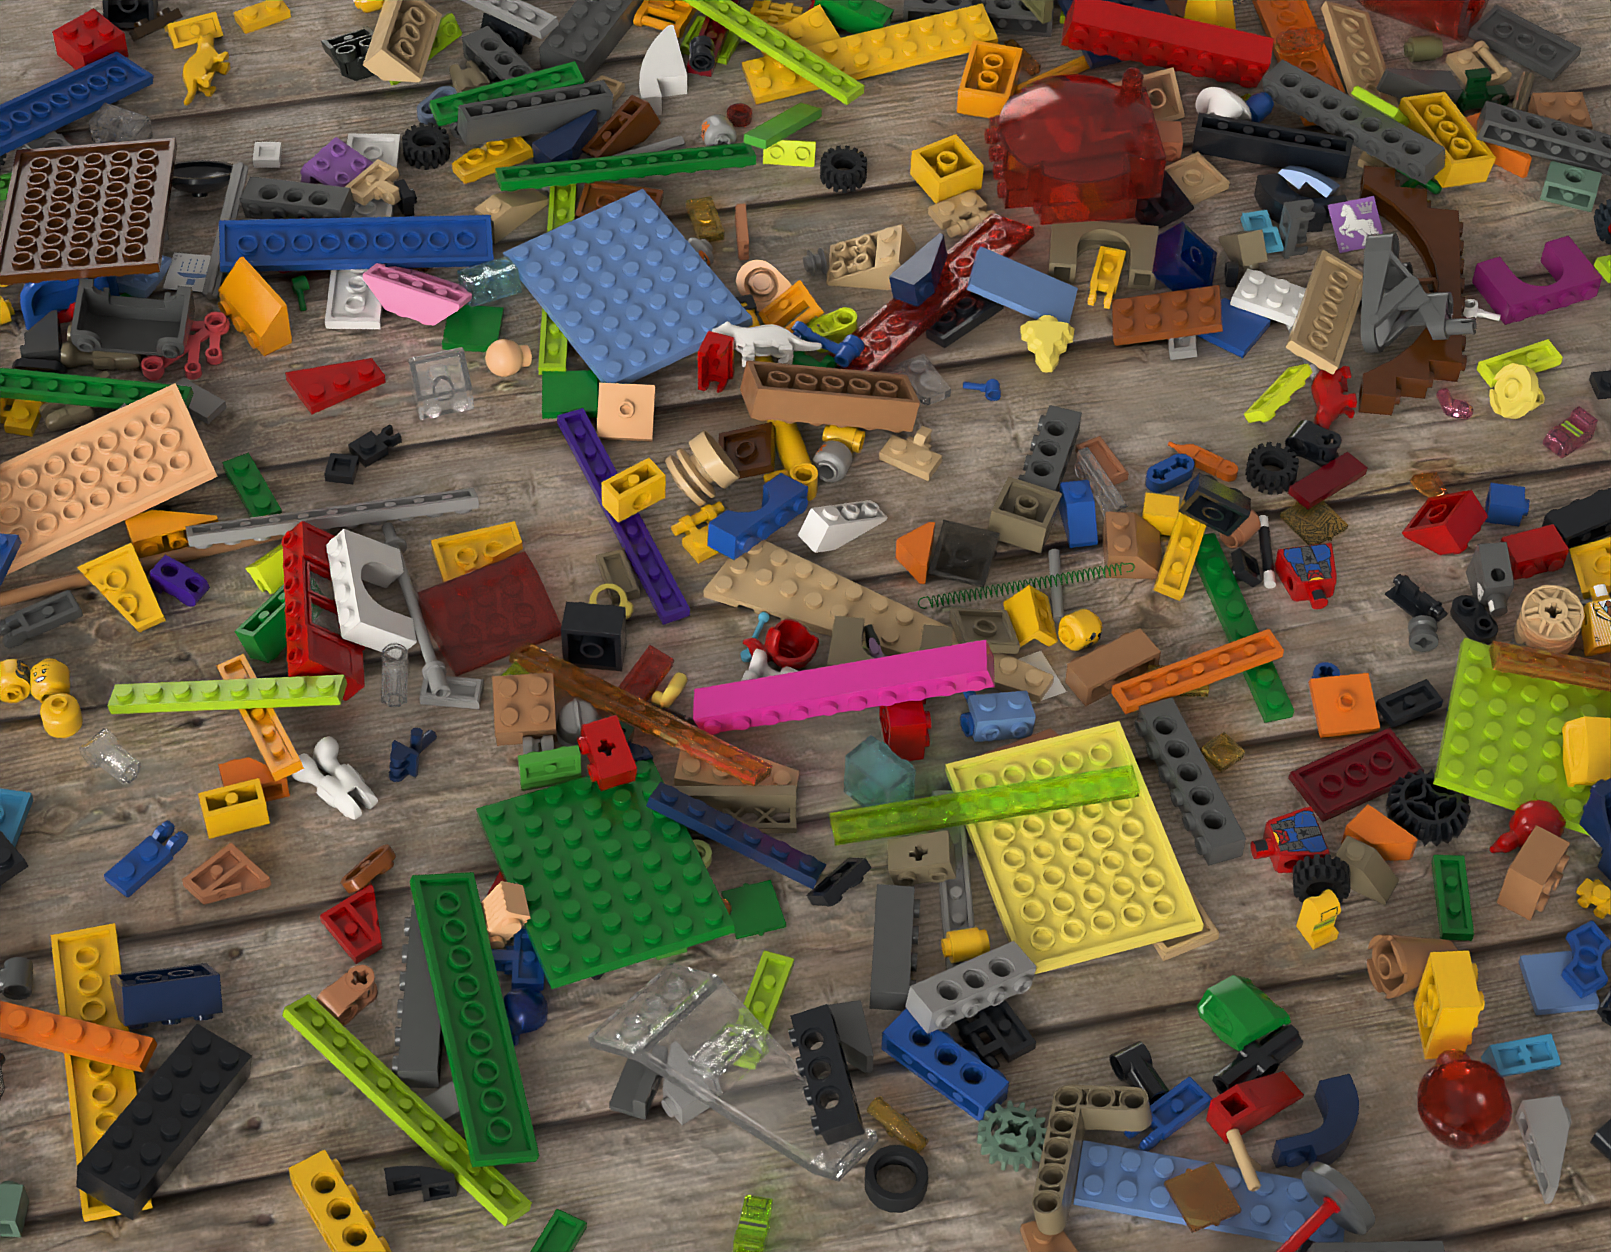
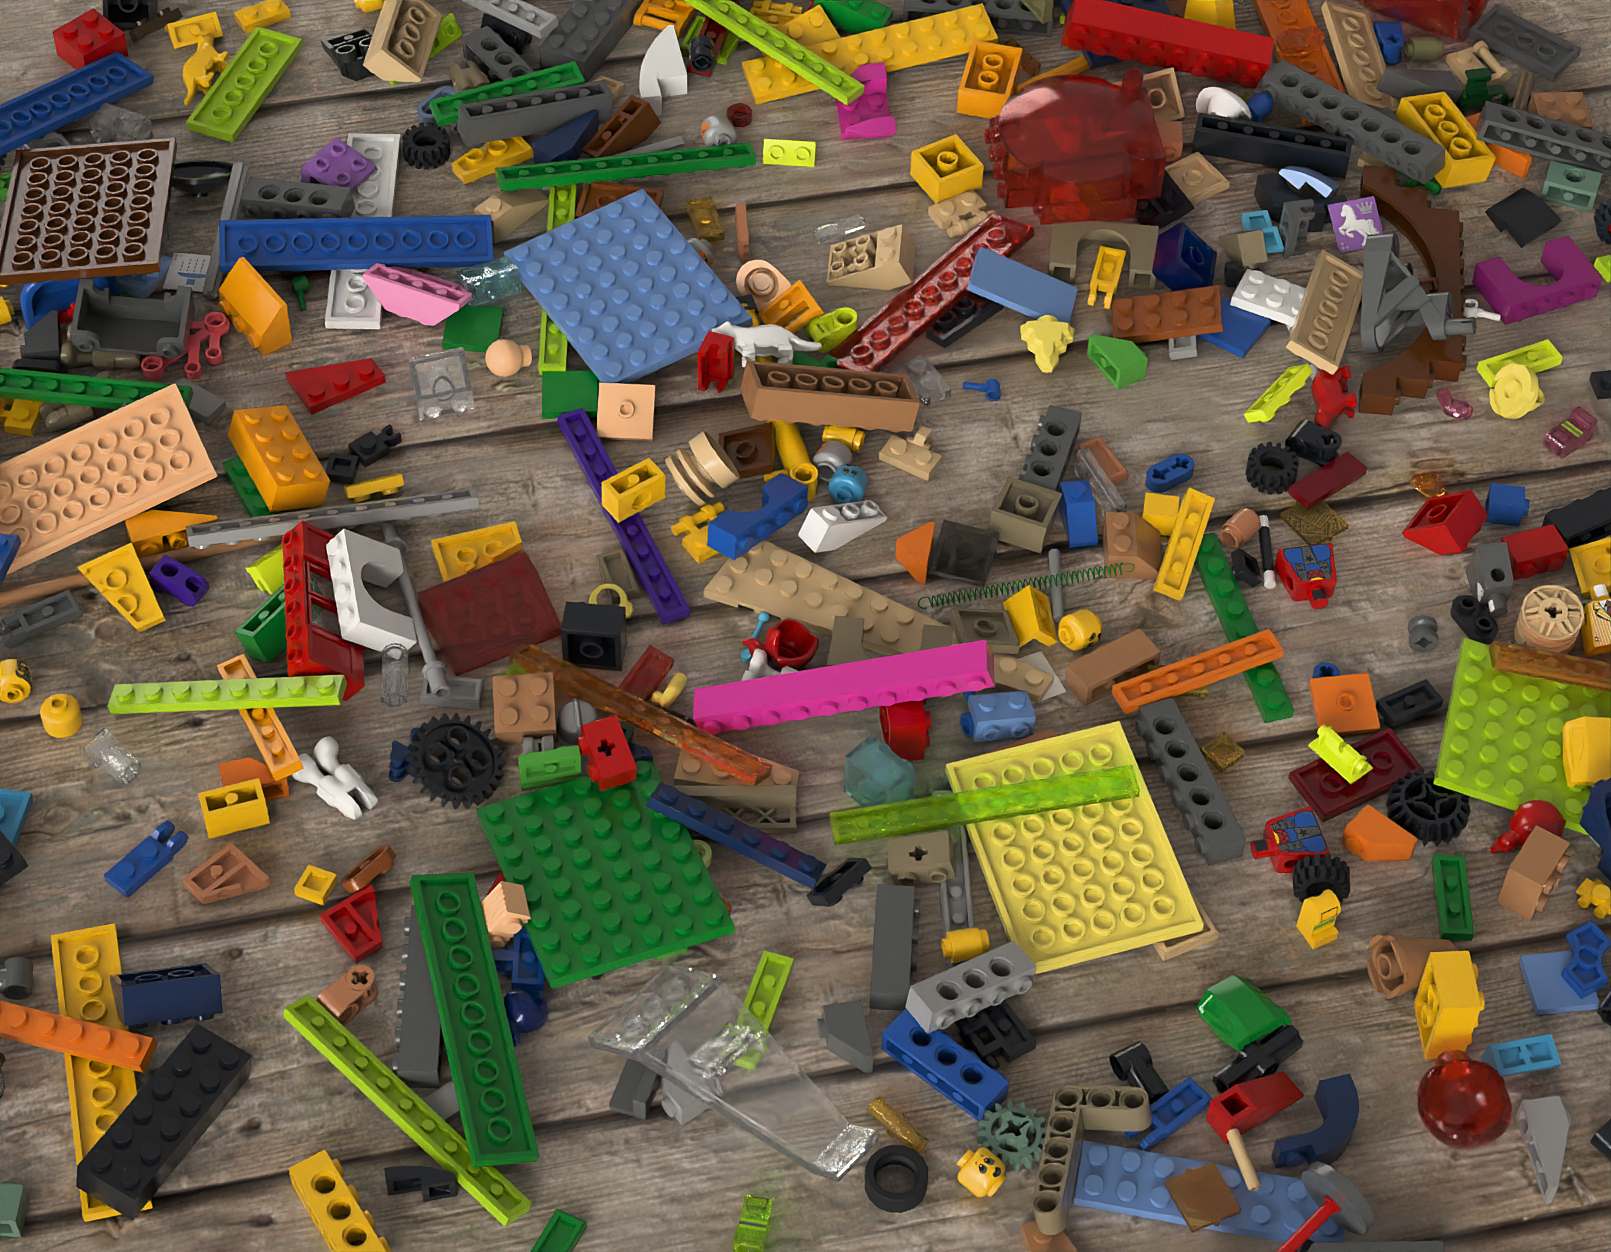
(49, 678): yellow head -> none
(244, 84): none -> lime plate
(267, 154): white plate -> none
(278, 458): none -> light orange brick
(315, 884): none -> yellow plate
(362, 490): none -> yellow plate
(376, 183): tan hinge -> none
(408, 198): black plate -> none
(438, 776): none -> black gear
(754, 909): green piece -> none
(782, 125): bright green tile -> none
(816, 262): flat silver wheel -> none
(839, 228): none -> clear axle
(843, 178): black tyre -> none
(844, 352): blue brick -> none
(845, 1118): black brick -> none
(848, 484): none -> dark azure head
(869, 113): none -> dark pink piece
(872, 642): piece -> none
(921, 273): dark blue slope -> none
(981, 1172): none -> yellow head
(1117, 359): none -> bright green slope
(1208, 461): orange piece -> none
(1215, 504): black slope -> none
(1340, 755): none -> neon yellow hinge
(1368, 870): dark tan slope -> none
(1379, 105): lime tile -> none
(1390, 41): none -> blue piece
(1413, 601): black hinge -> none
(1523, 216): none -> black slope

